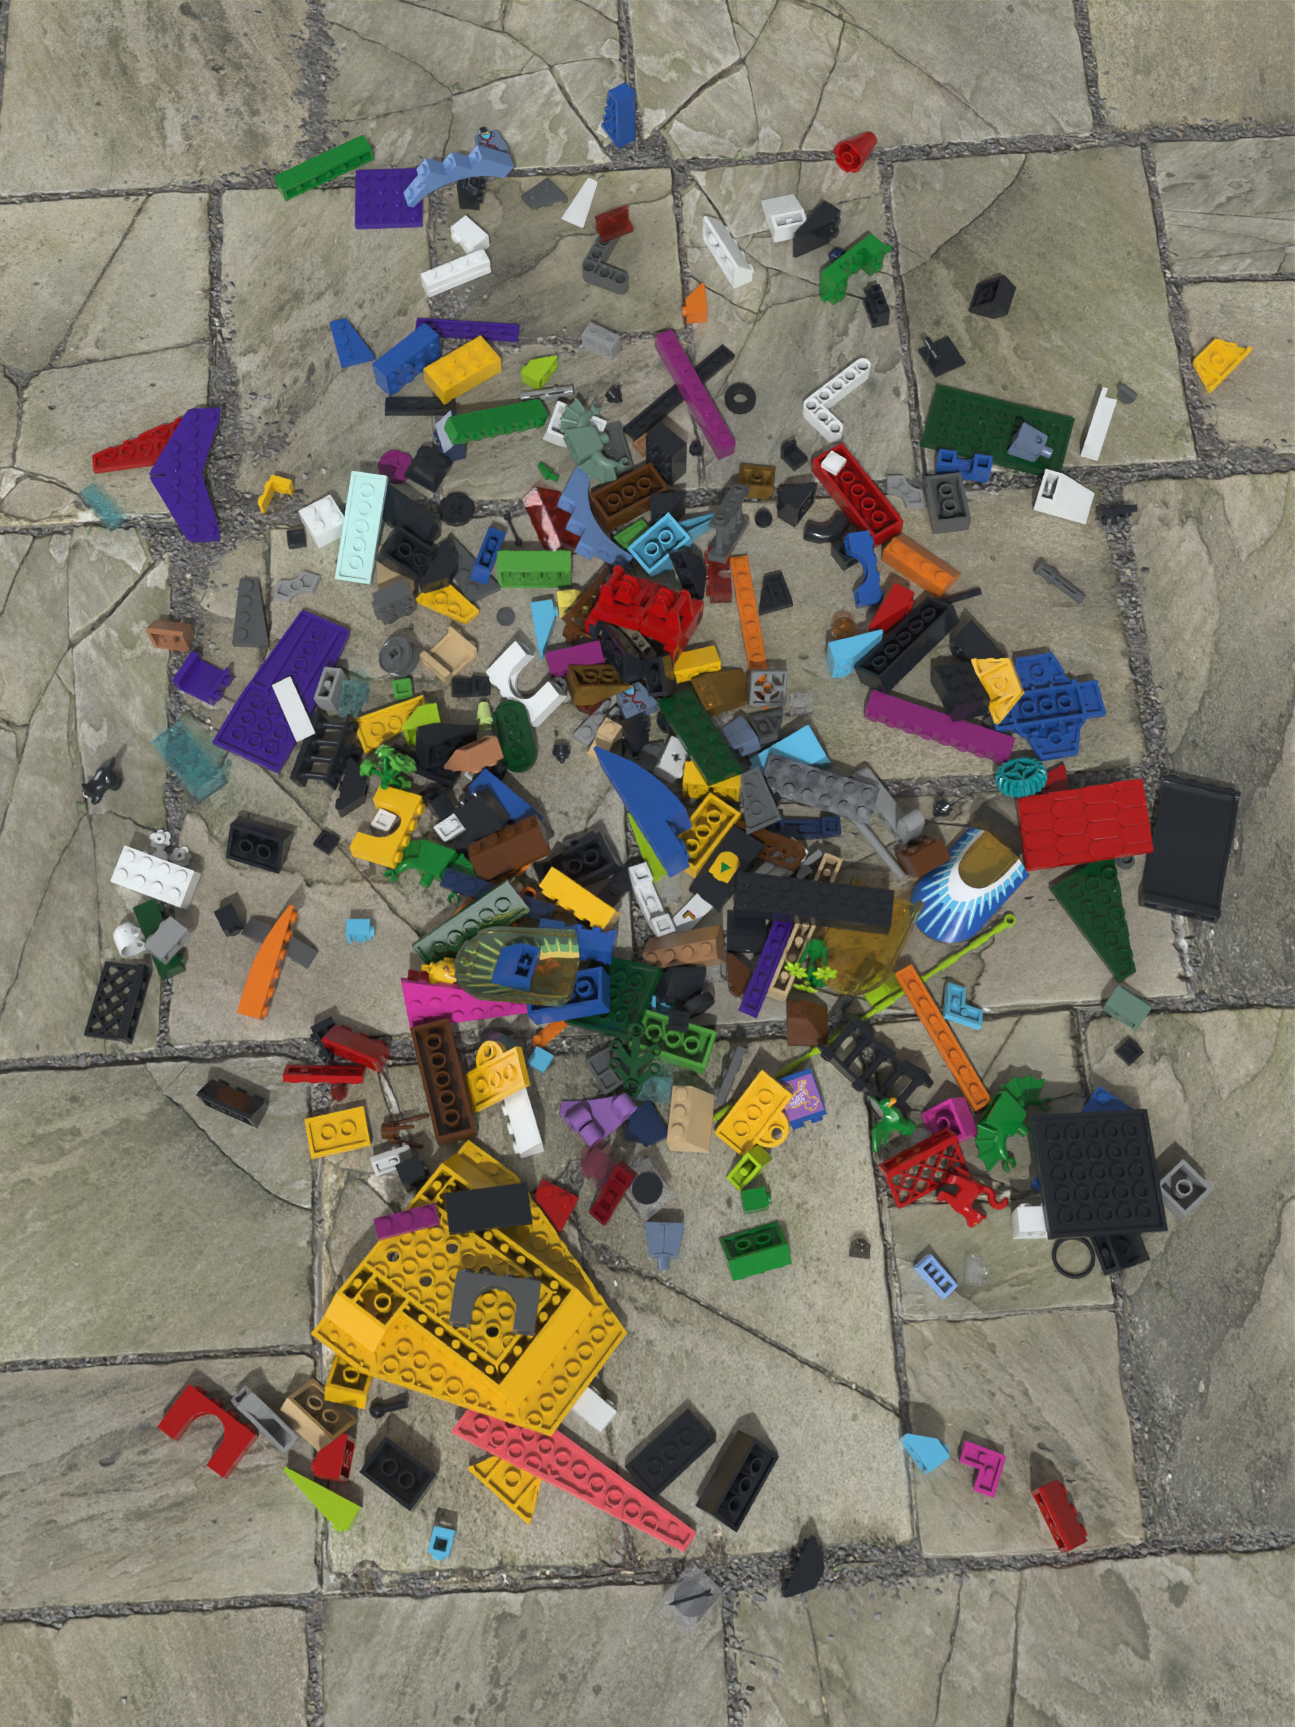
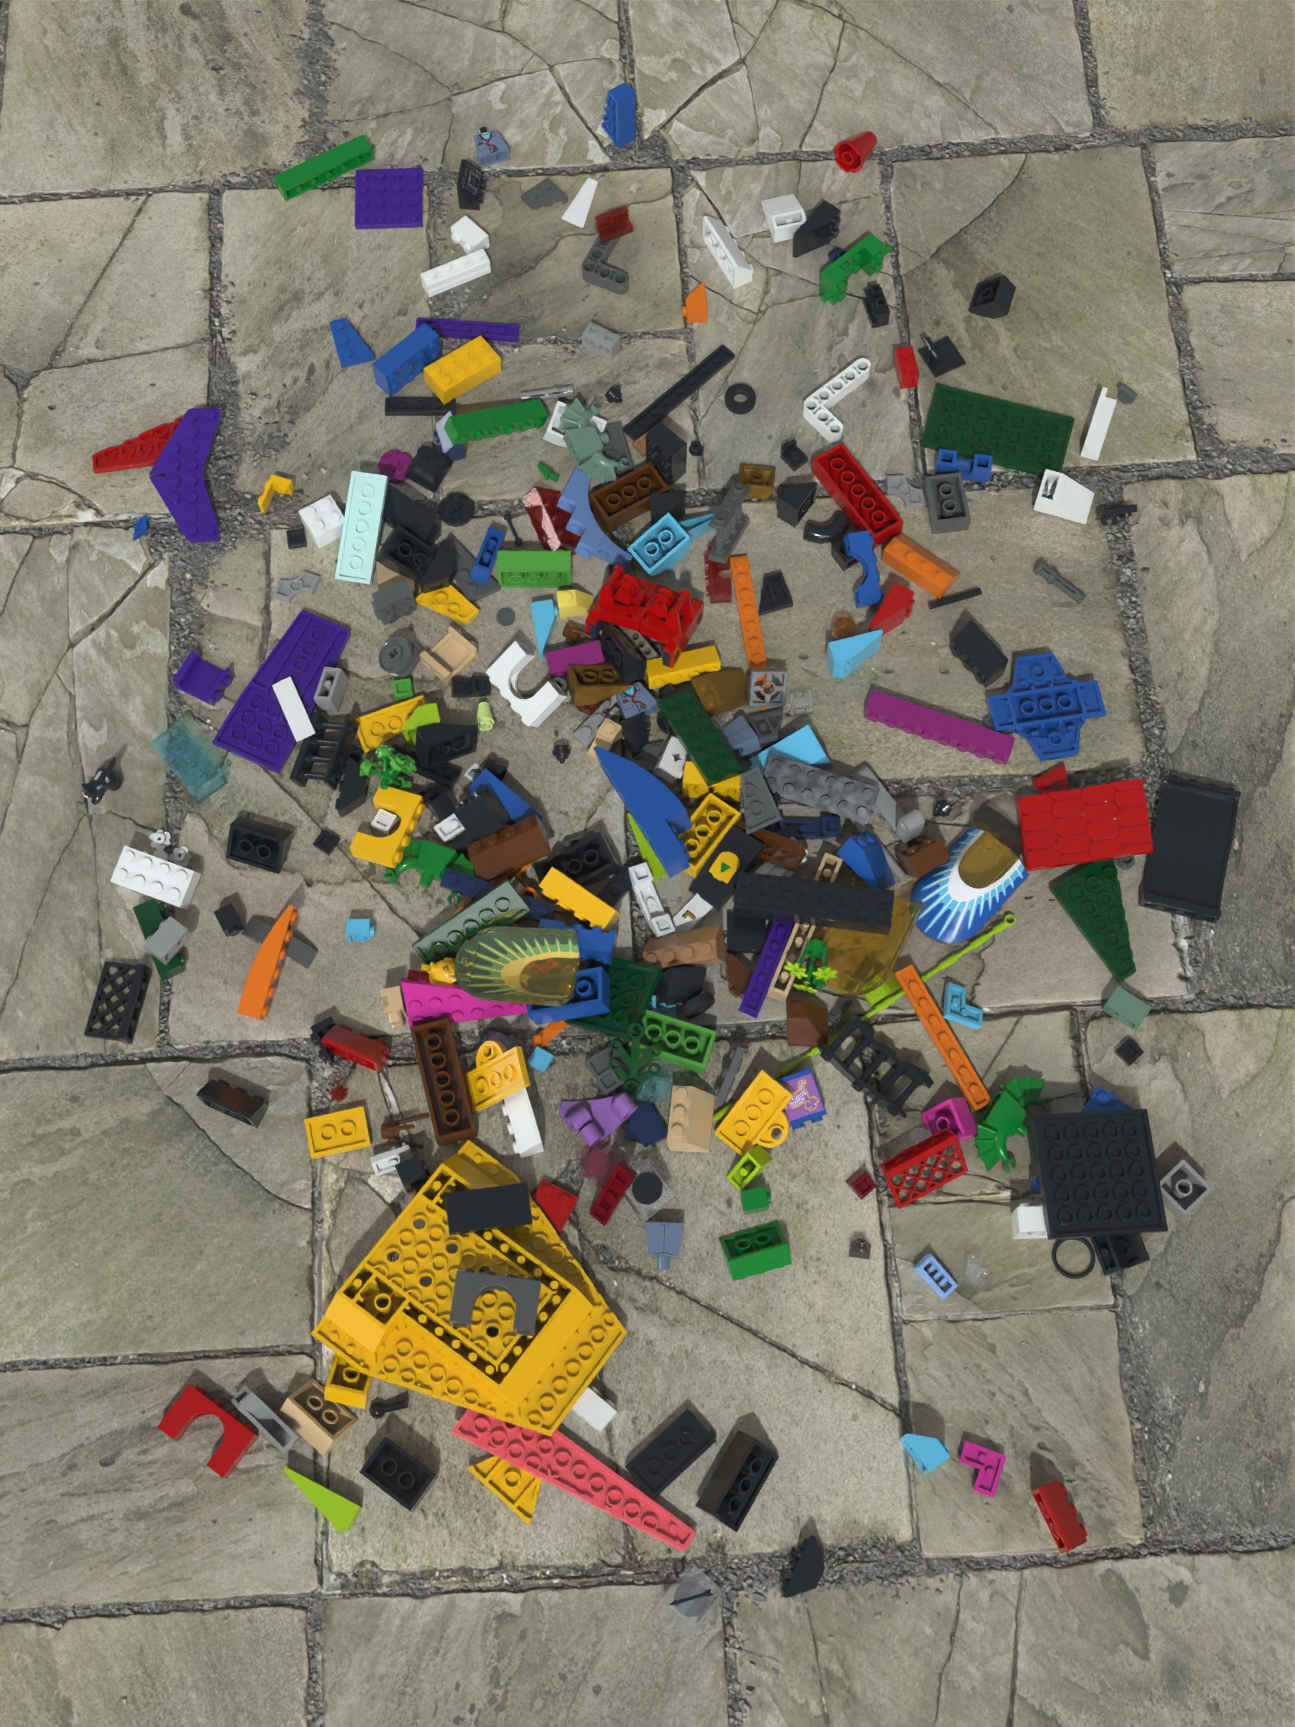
(101, 507): clear light blue plate -> none
(126, 939): white helmet -> none
(140, 527): none -> blue piece
(171, 635): nougat slope -> none
(250, 623): dark grey wing -> none
(324, 1073): red plate -> none
(335, 1460): red slope -> none
(352, 698): clear light blue arch -> none
(395, 1003): none -> tan hips
(406, 1221): magenta plate -> none
(441, 1534): medium azure brick -> none
(456, 166): medium blue arch -> none
(475, 756): nougat slope -> none
(515, 736): dark green tile -> none
(517, 966): blue slope -> none
(539, 371): lime slope -> none
(585, 600): reddish brown fence -> none
(630, 534): bright green tile -> none
(659, 676): black slope -> none
(678, 1021): black tile -> none
(690, 572): black slope -> none
(695, 394): magenta brick -> none
(763, 519): black plate -> none
(805, 870): light grey slope -> none
(833, 463): white plate -> none
(860, 1183): none -> dark red slope
(868, 860): none -> blue slope
(891, 1121): green animal -> none
(906, 367): none -> red brick
(906, 644): black brick -> none
(960, 691): black brick -> none
(968, 1192): red animal -> none
(1000, 683): yellow wing -> none
(1021, 777): teal gear -> none
(1029, 444): sand blue torso -> none
(1218, 362): yellow wing -> none

